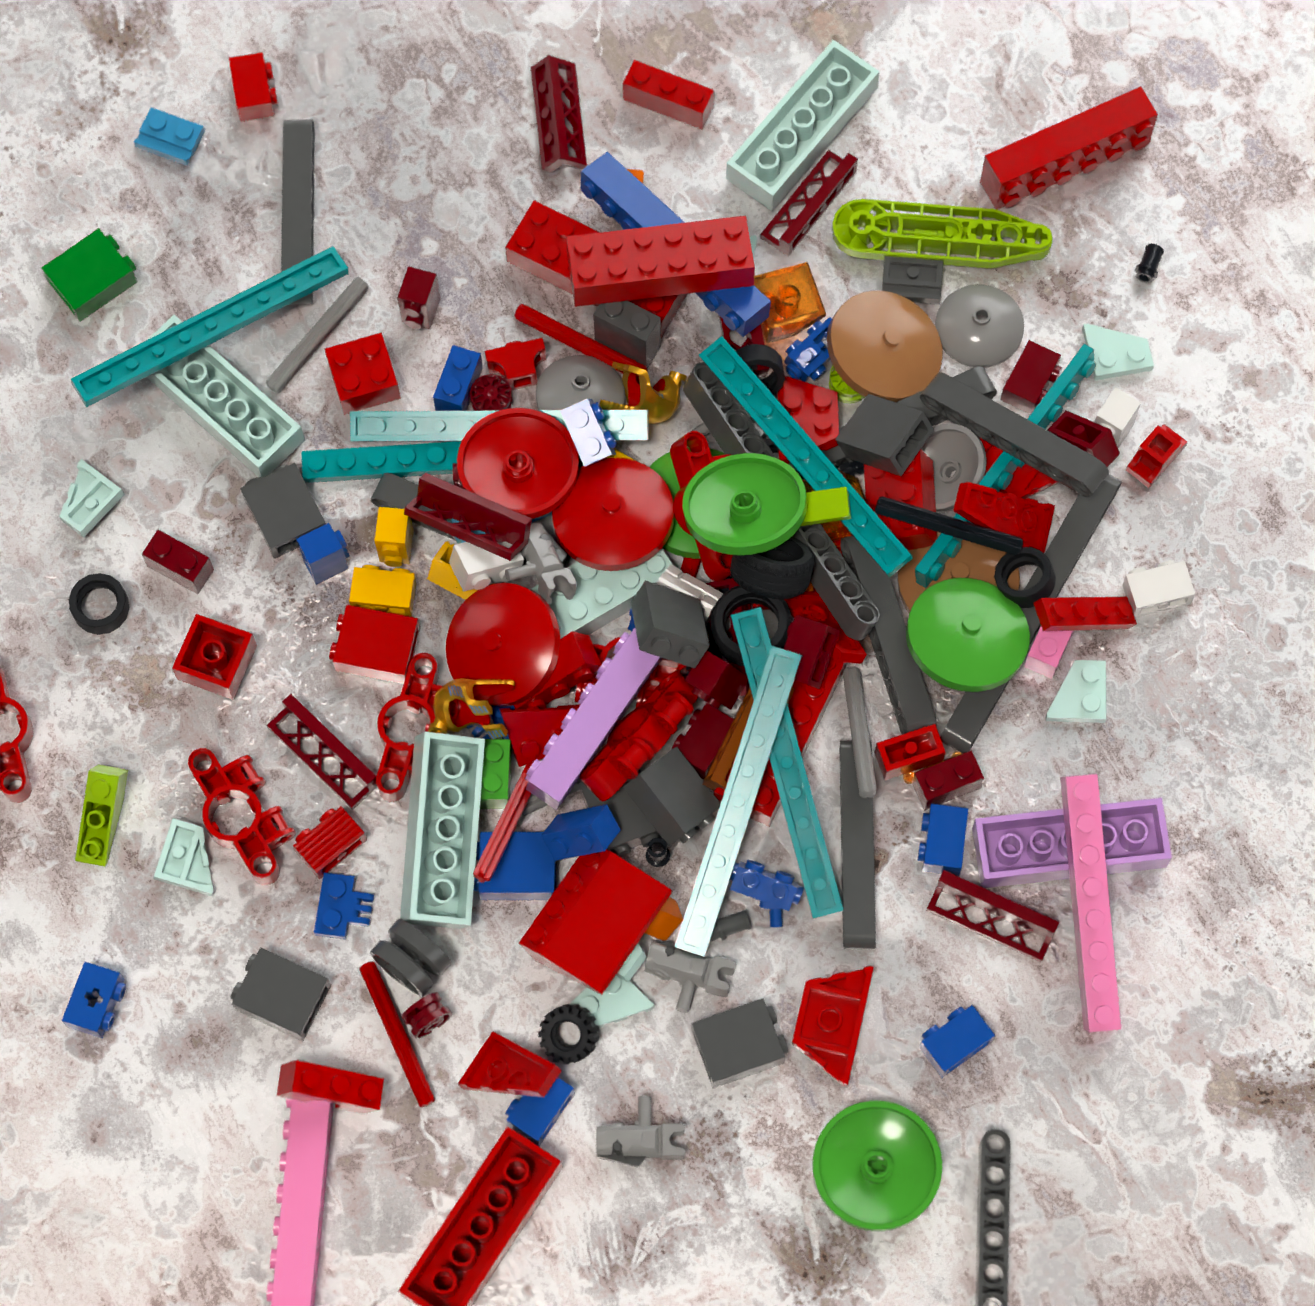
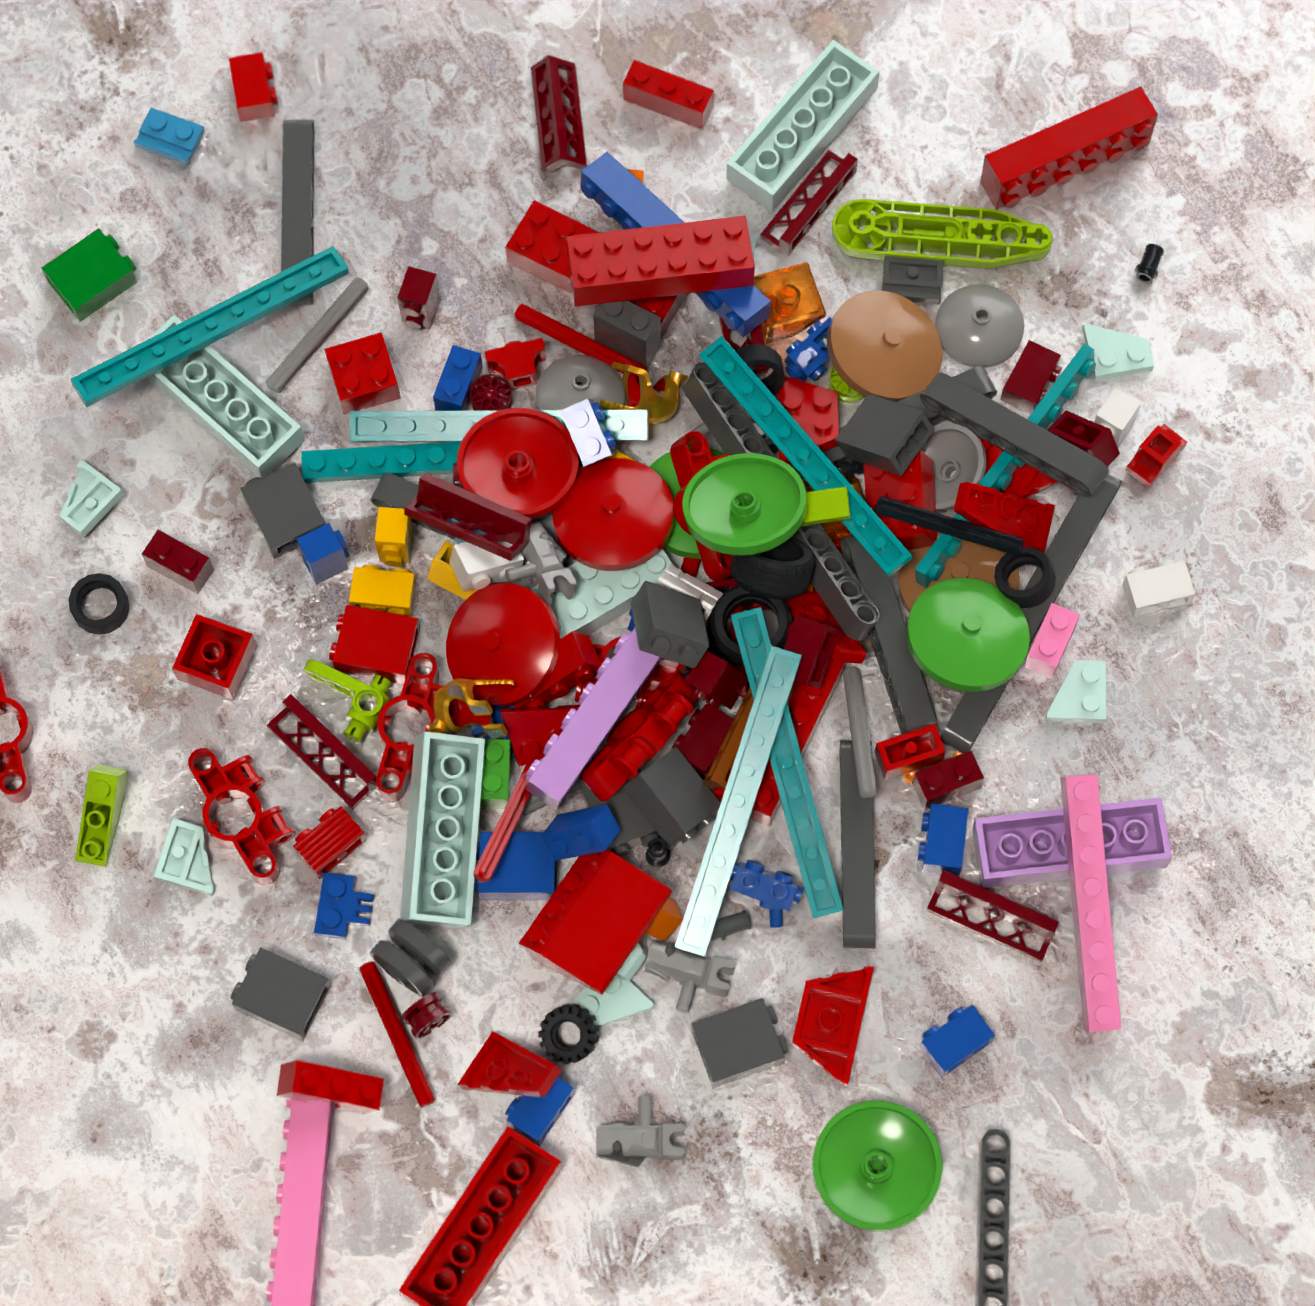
(91, 984): blue brick -> none
(358, 719): none -> lime piece
(1084, 613): red plate -> none

